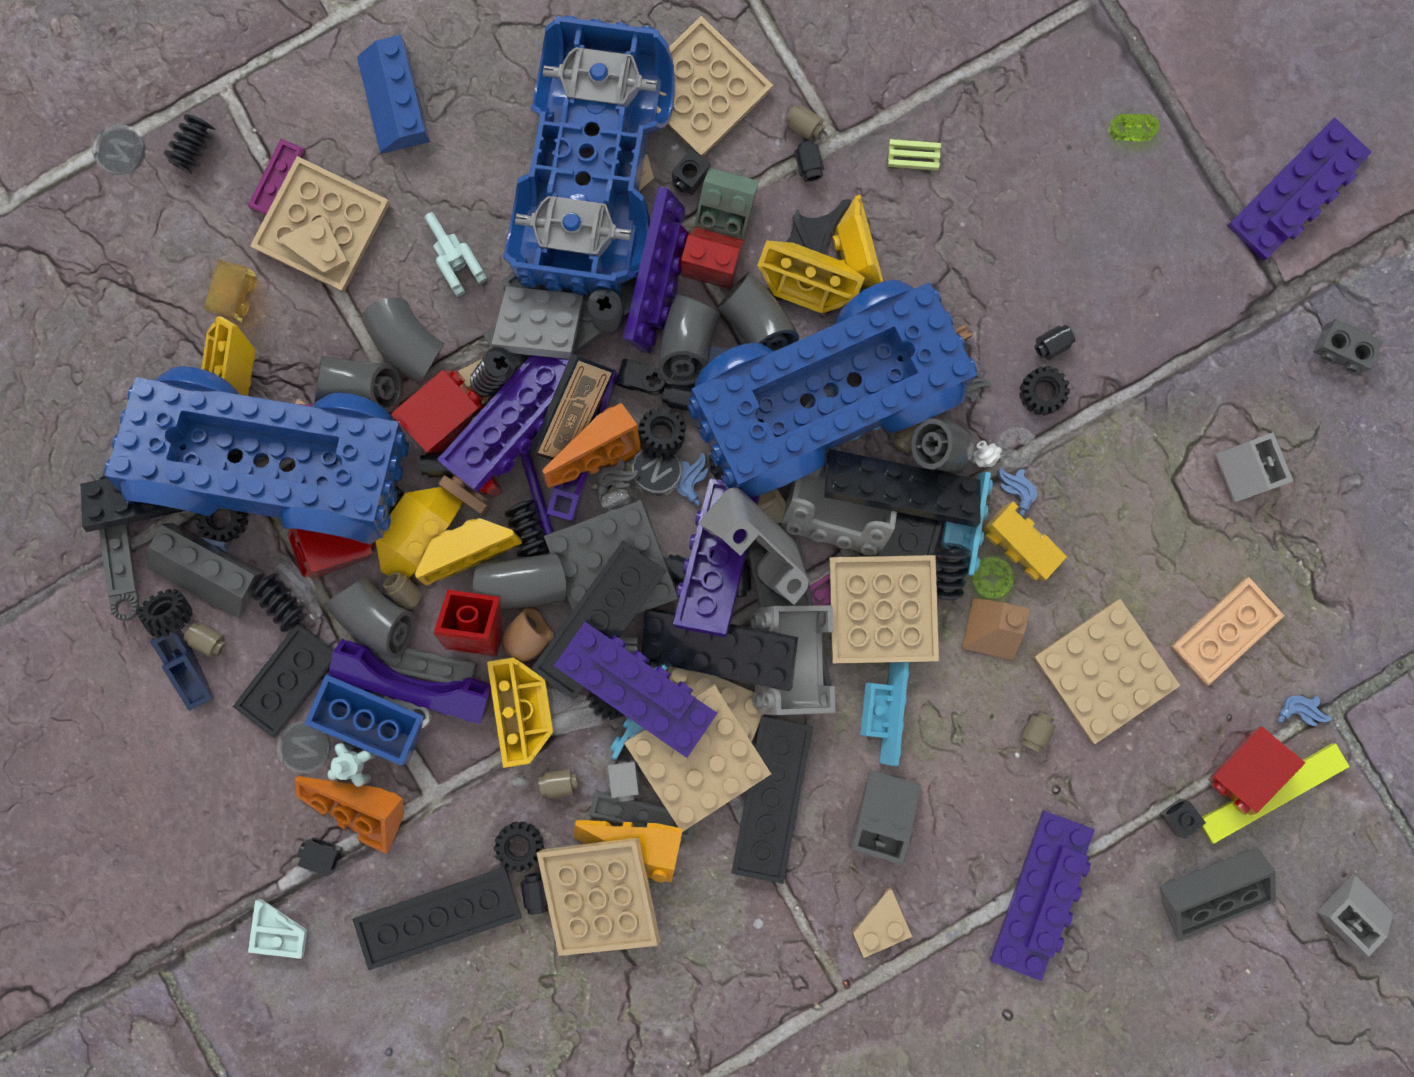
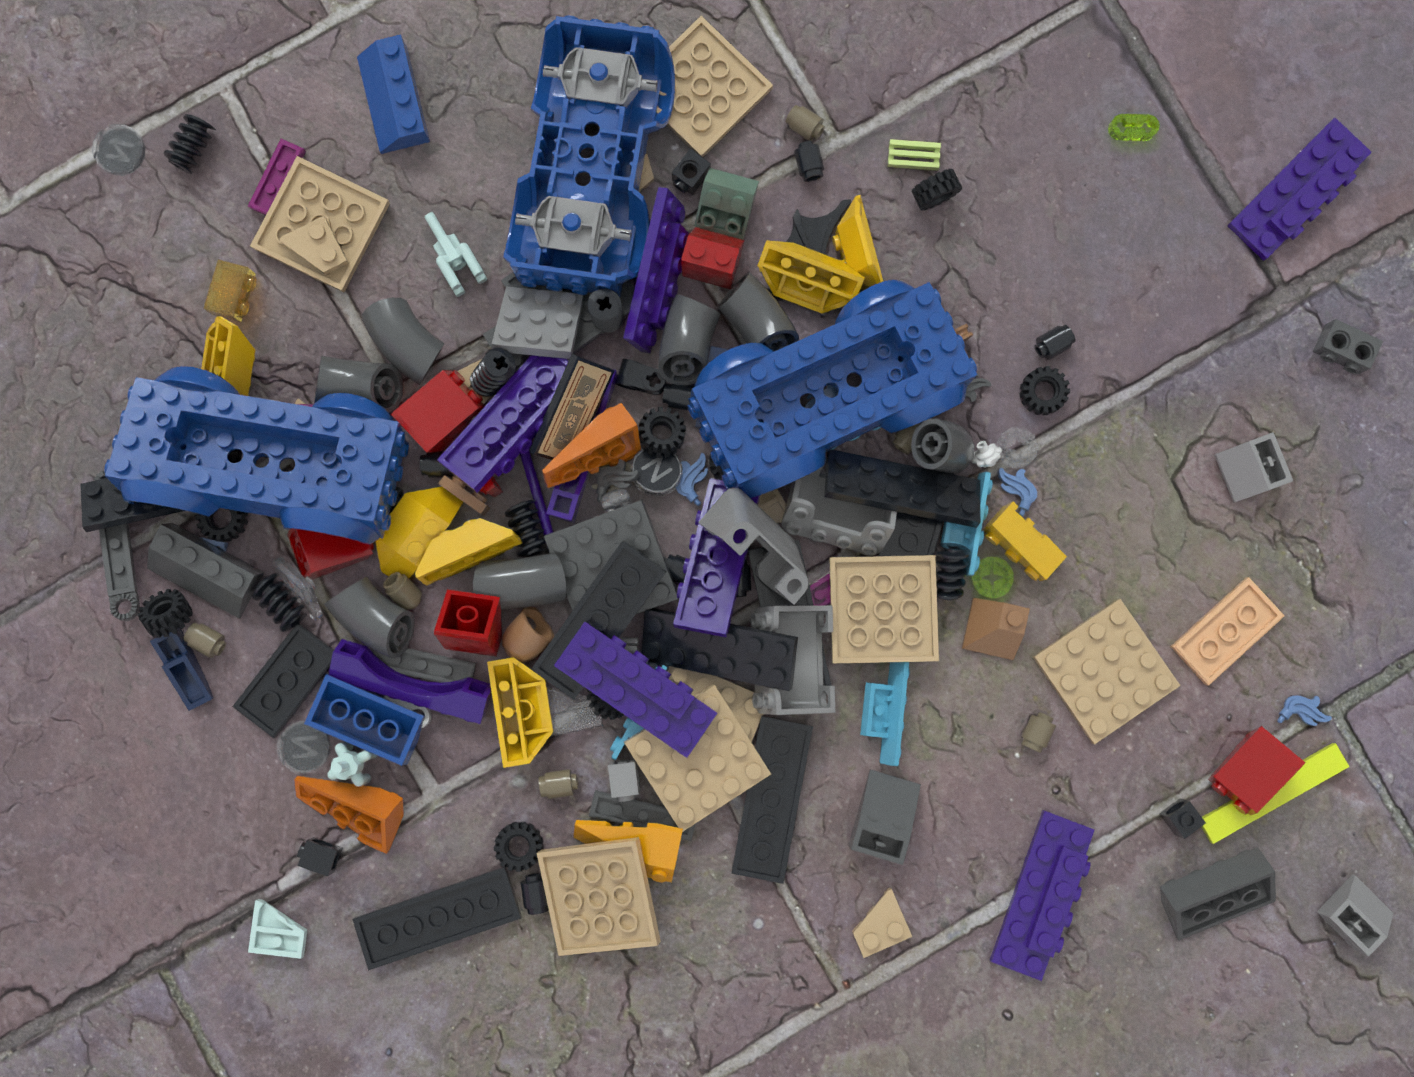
(936, 189): none -> black tyre

